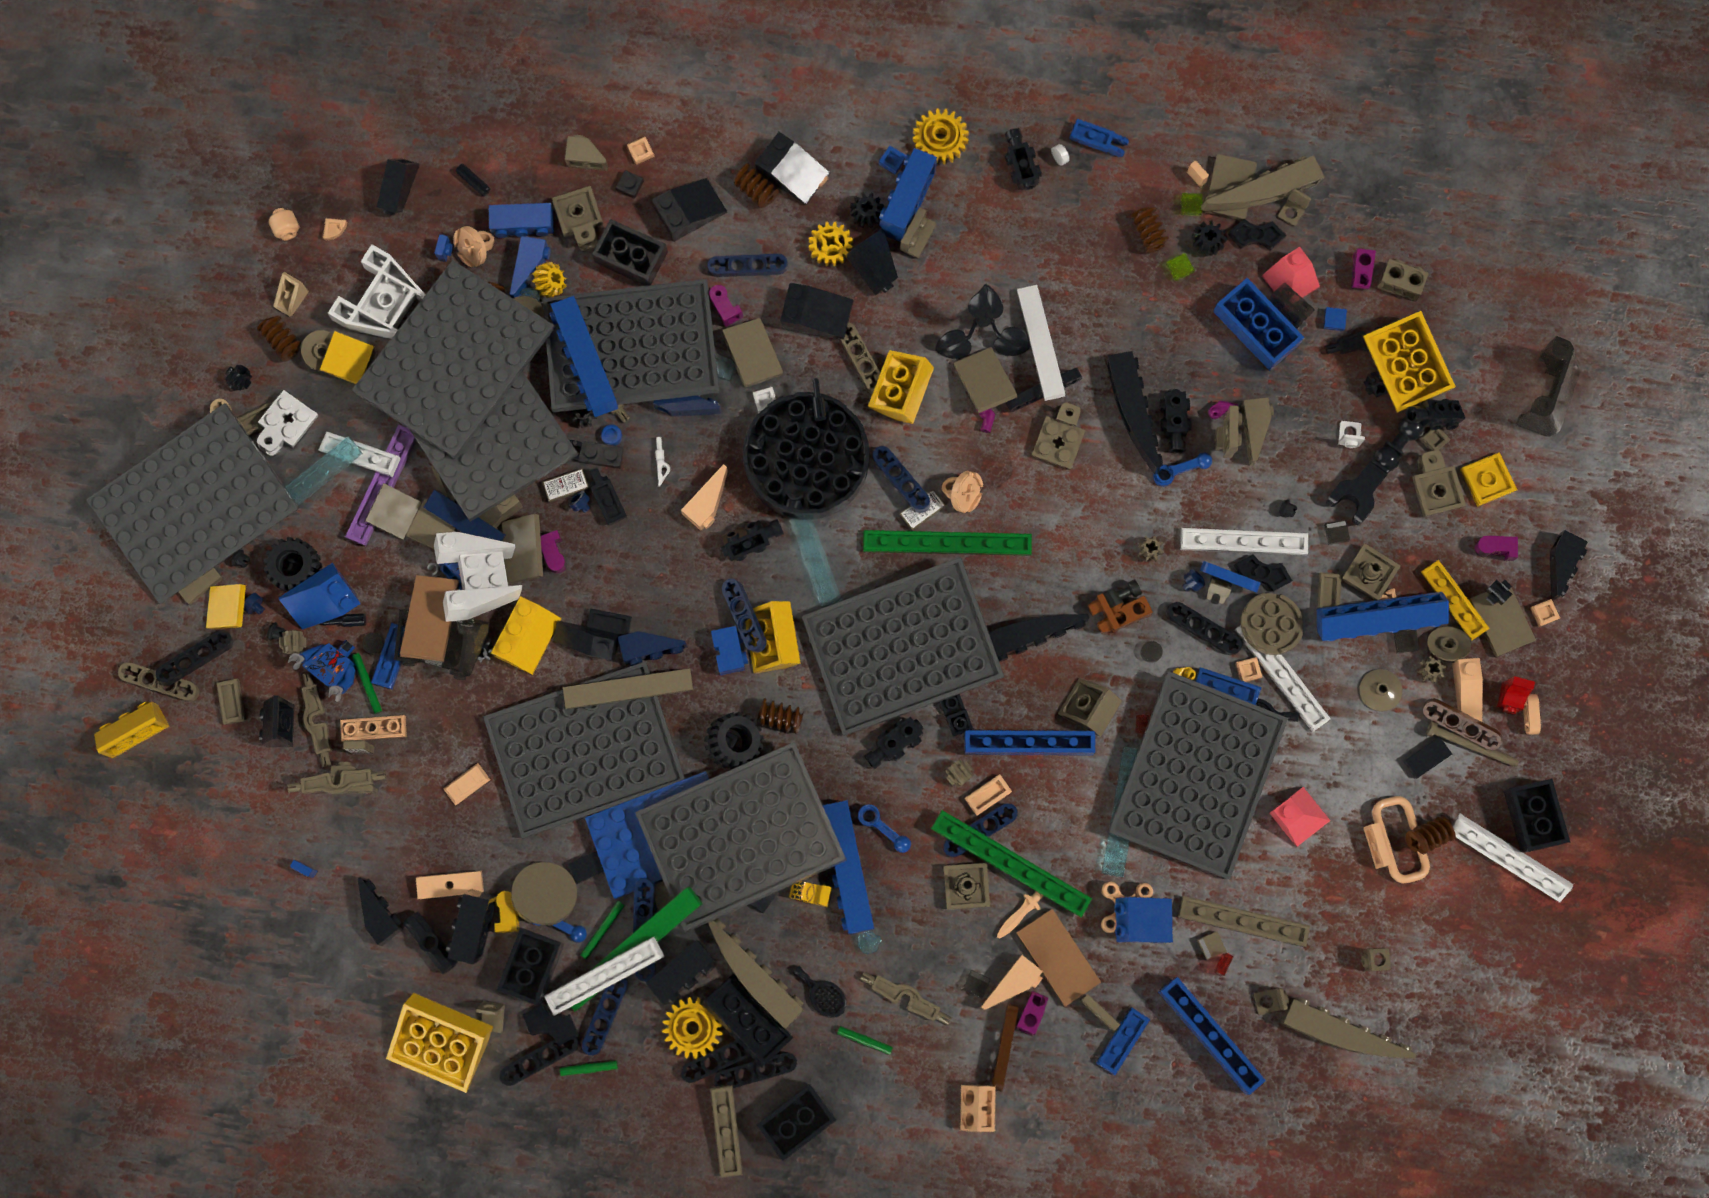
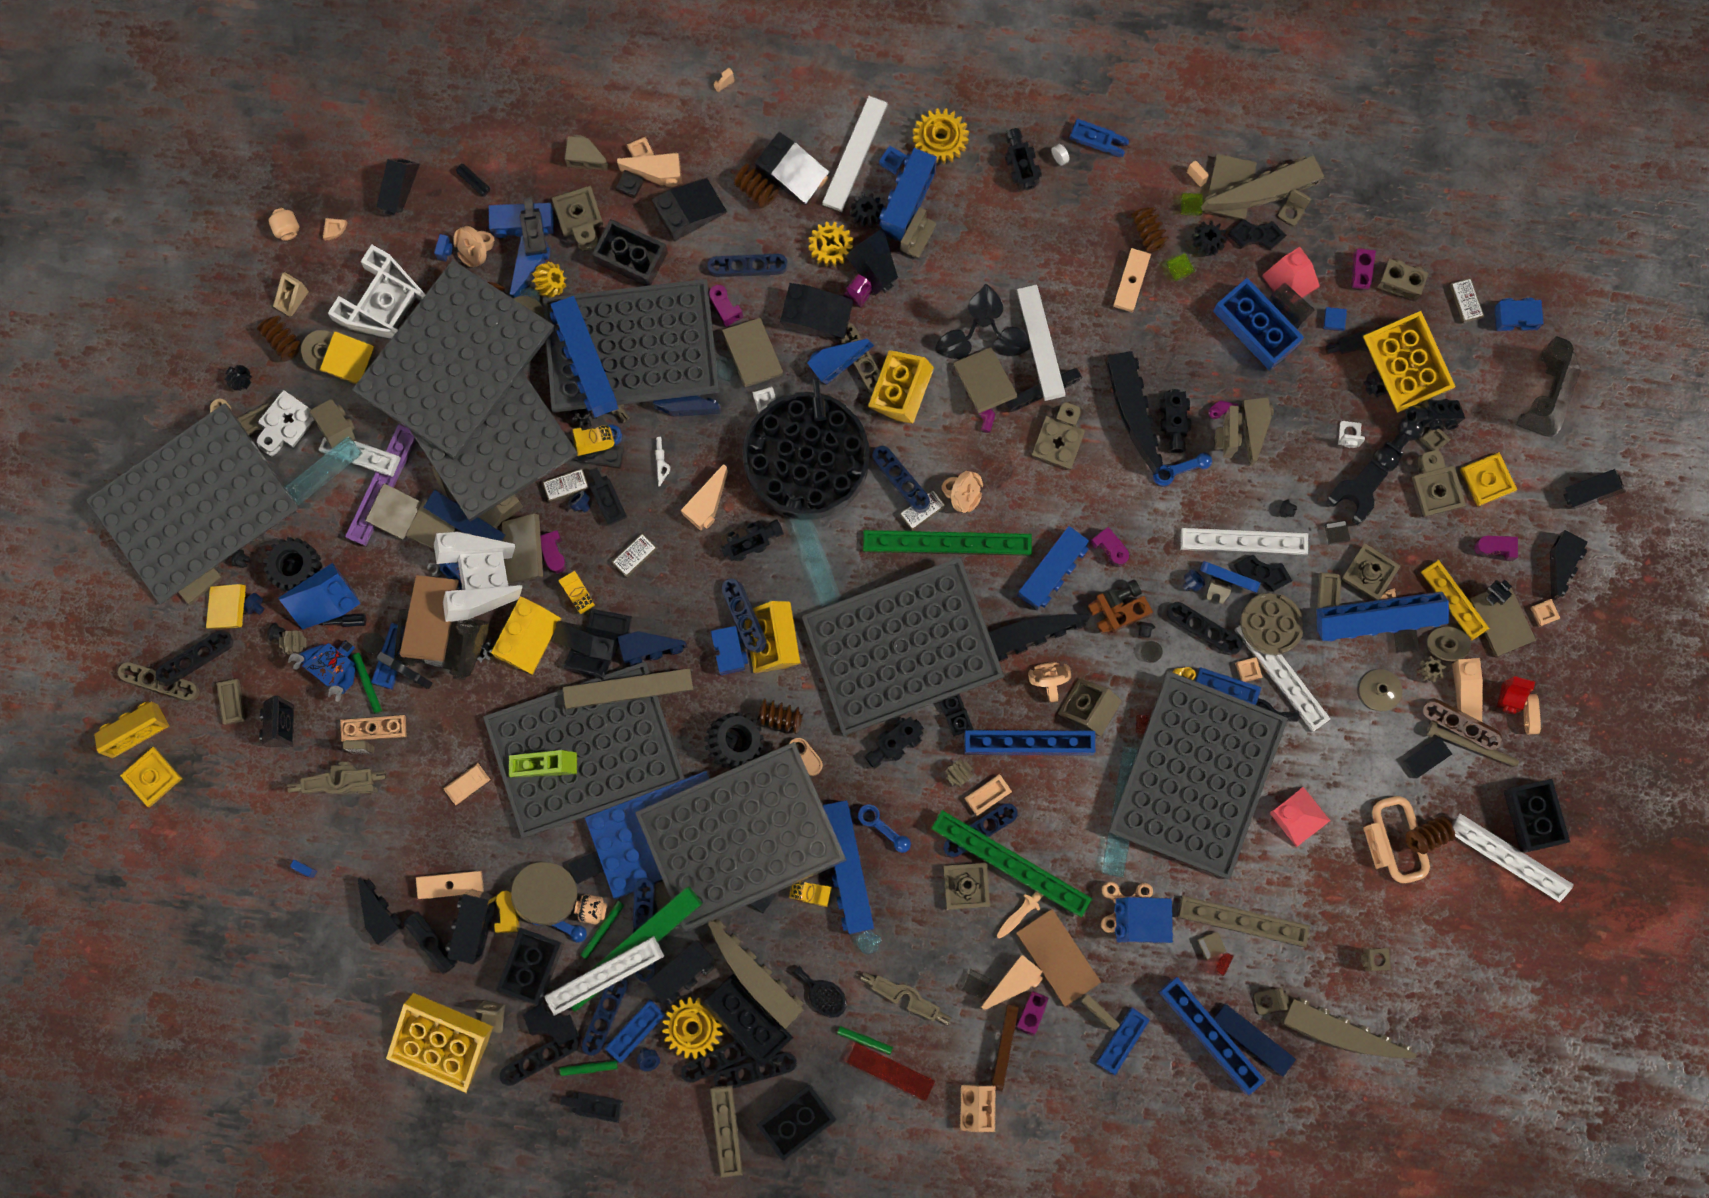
(151, 777): none -> yellow tile
(319, 731): dark tan piece -> none
(332, 423): none -> dark tan brick
(405, 671): none -> black tile
(532, 229): none -> black hinge
(543, 764): none -> lime slope
(577, 592): none -> yellow leg
(586, 664): none -> black tile
(590, 909): none -> light nougat head
(592, 439): none -> yellow leg
(594, 1106): none -> black hinge
(634, 555): none -> tile
(635, 1031): none -> blue tile
(648, 1059): none -> dark blue tile
(656, 168): none -> light nougat slope
(727, 79): none -> light nougat tile
(810, 758): none -> light nougat piece
(834, 360): none -> blue slope
(855, 153): none -> white tile
(859, 290): none -> magenta leg
(891, 1071): none -> clear red tile
(1049, 676): none -> light nougat tile
(1053, 568): none -> blue brick
(1112, 547): none -> magenta leg
(1134, 270): none -> light nougat tile
(1145, 629): none -> black piece
(1156, 549): dark tan gear -> none
(1254, 1040): none -> dark blue tile
(1466, 300): none -> tile
(1519, 313): none -> blue brick
(1594, 489): none -> black slope

